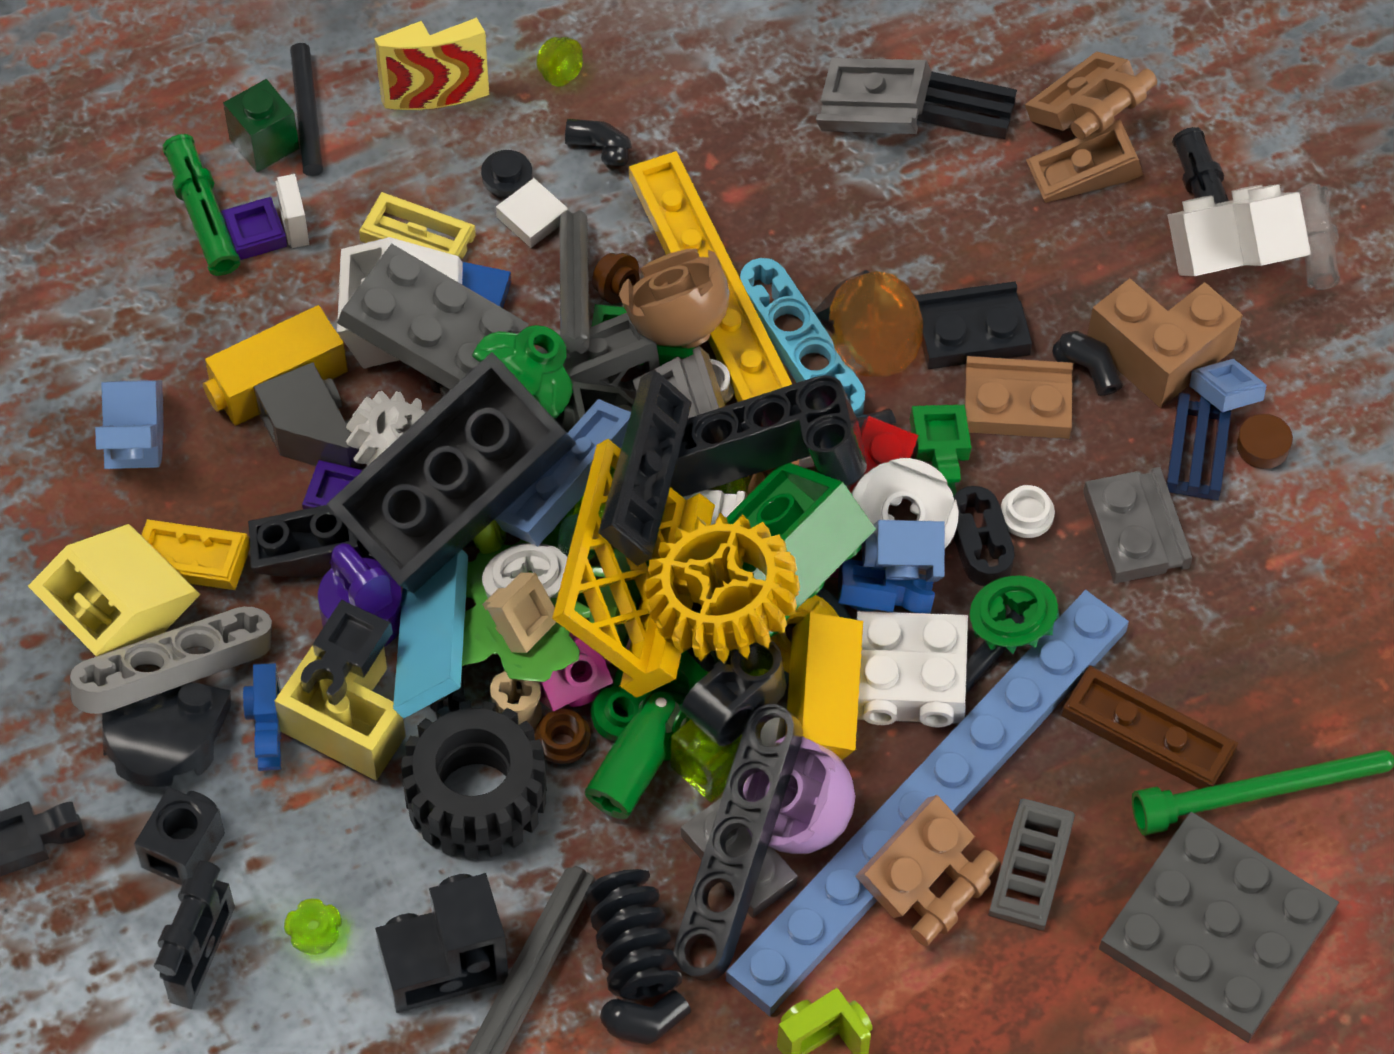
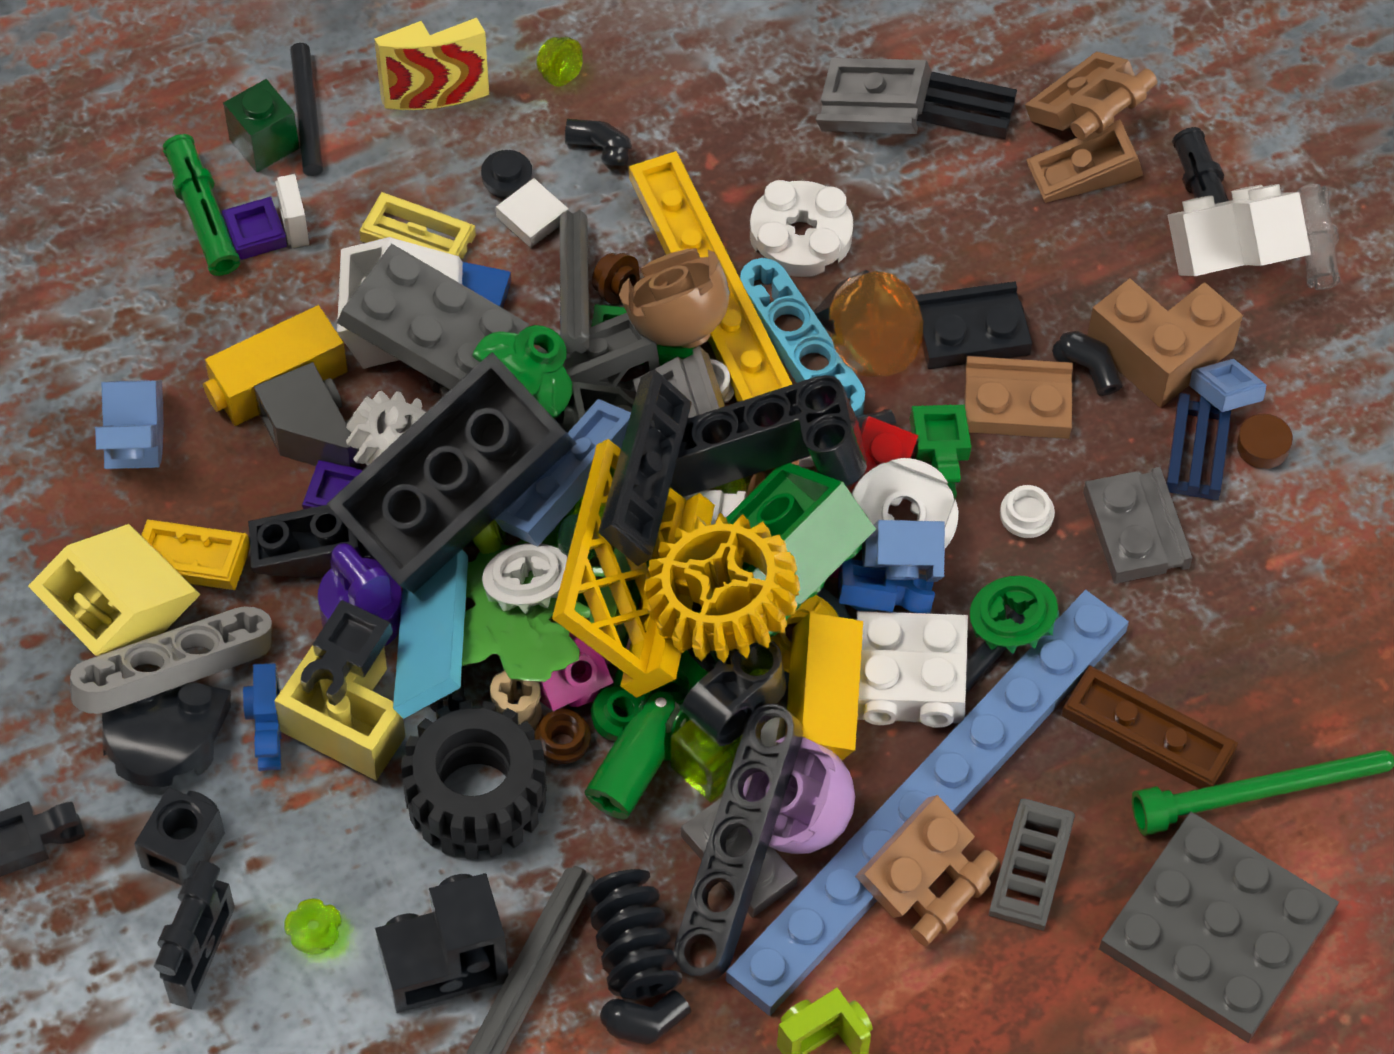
(521, 612): tan tile -> none
(808, 203): none -> white plate
(992, 532): black beam -> none

